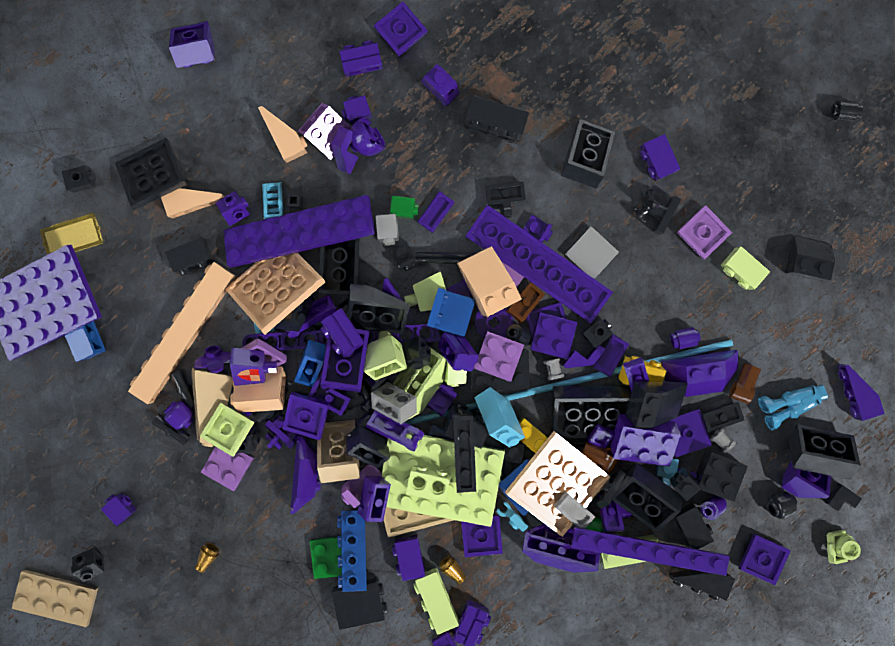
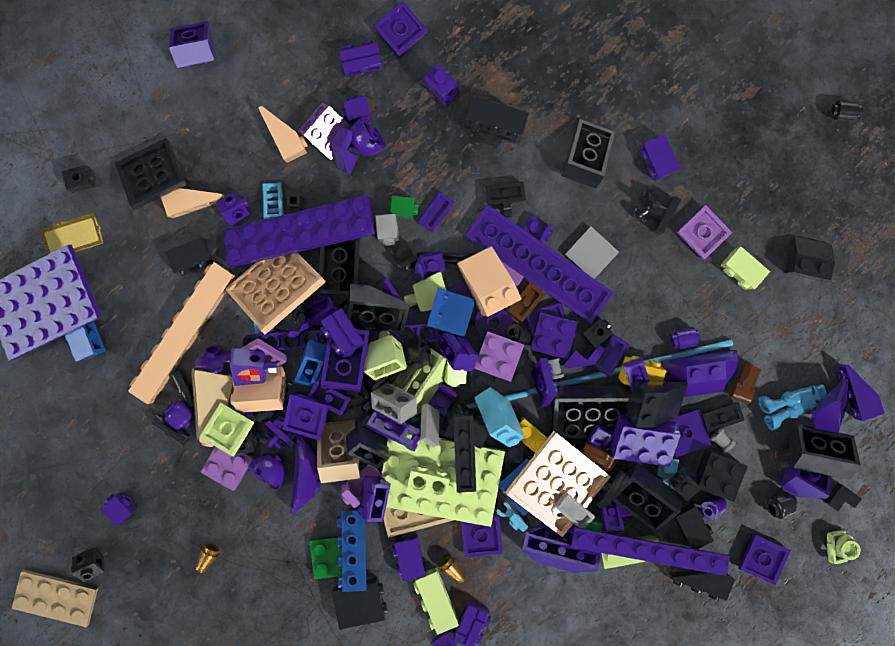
(269, 470): none -> dark purple cylinder
(430, 264): none -> dark purple bracket
(430, 425): none -> light grey tile
(544, 383): none -> dark purple plate
(832, 409): none -> dark purple slope

